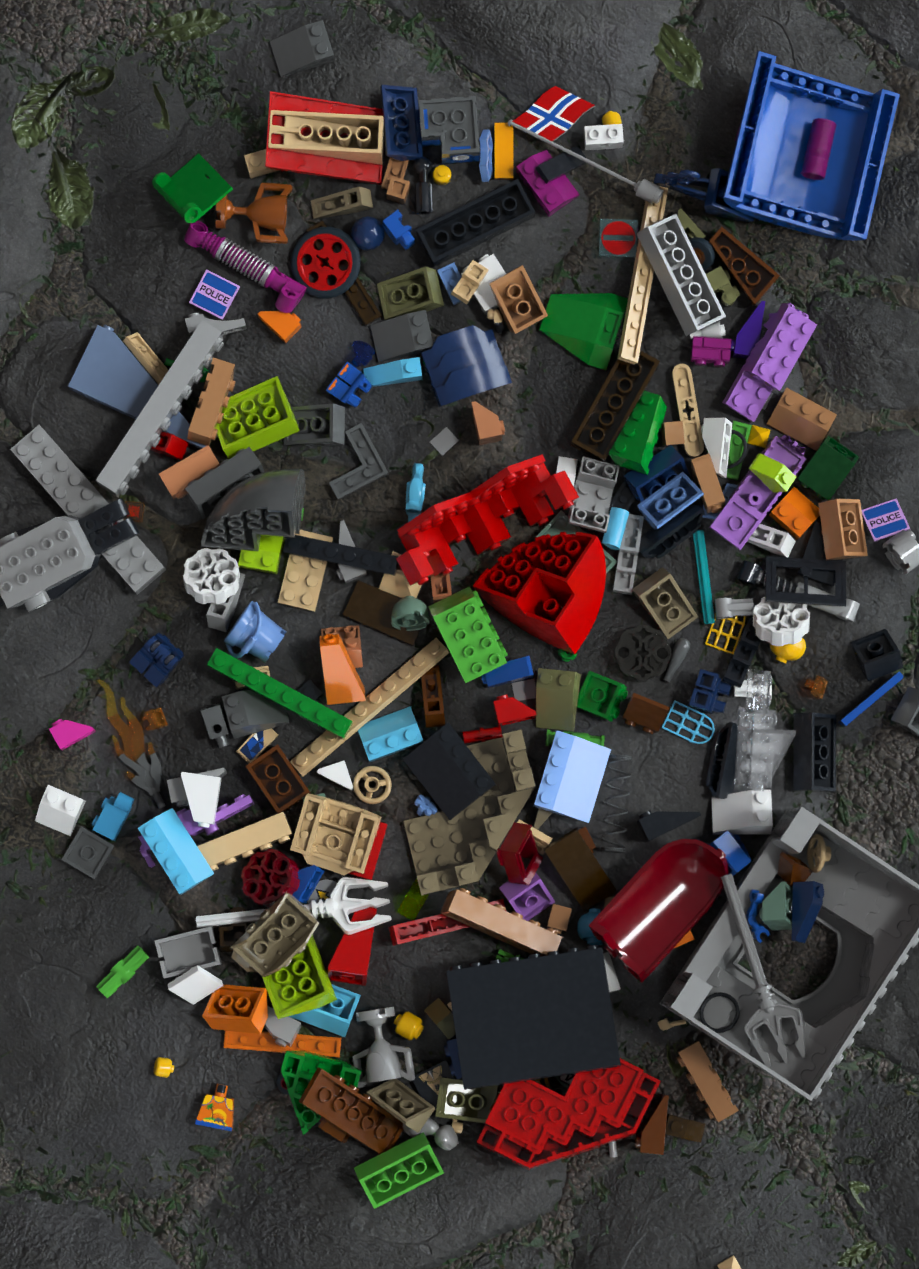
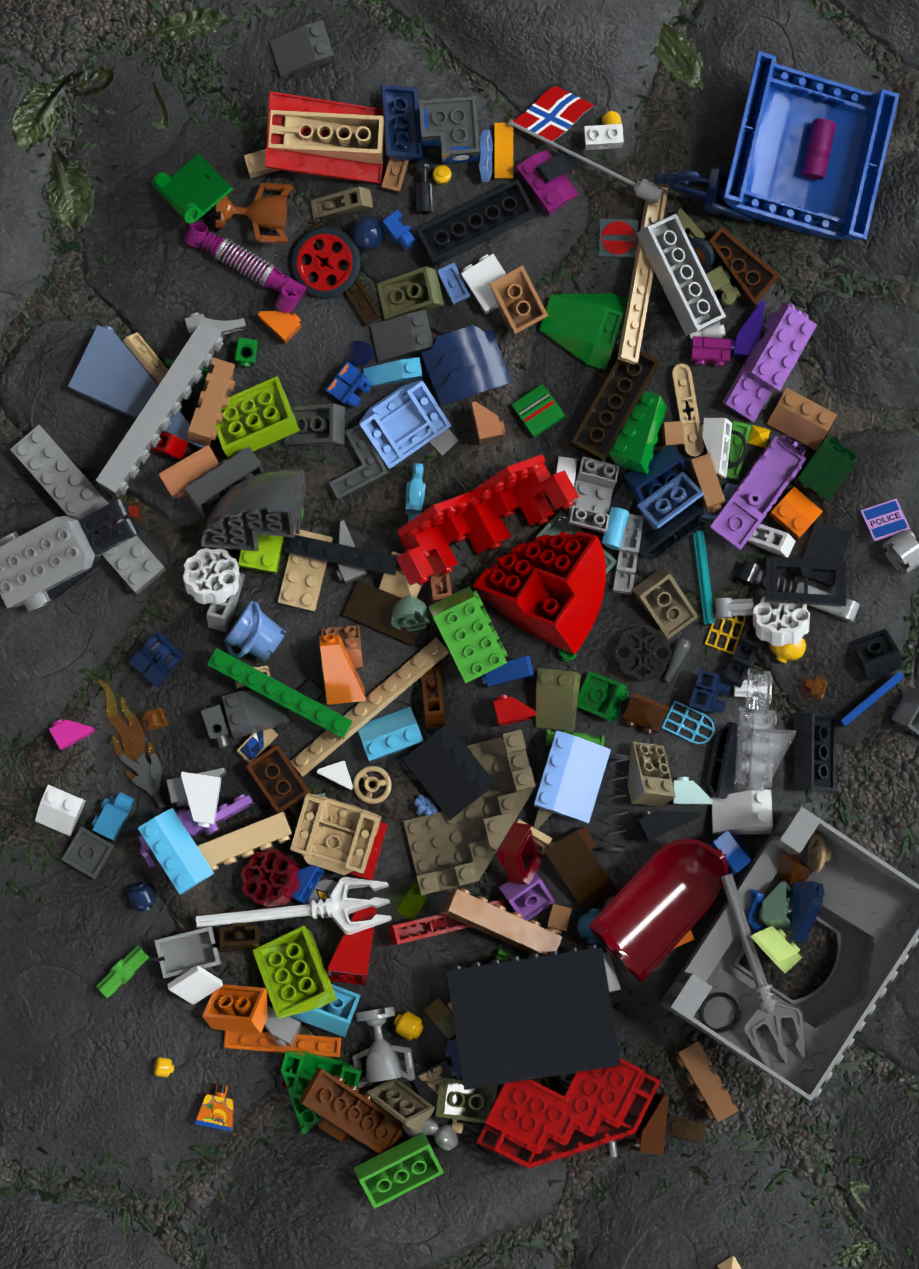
(141, 896): none -> dark blue head
(214, 294): piece -> none
(243, 344): none -> green brick
(275, 937): dark tan slope -> none
(398, 190): medium nougat panel -> none
(403, 422): none -> light blue slope
(469, 282): tan slope -> none
(482, 734): red pin -> none
(498, 321): tan arm -> none
(524, 689): light grey sticker -> none
(538, 410): none -> green slope
(649, 775): none -> dark tan slope
(665, 1025): tan hand -> none
(689, 793): none -> light aqua slope
(772, 473): lime slope -> none
(774, 944): none -> yellowish green slope
(842, 529): medium nougat slope -> none

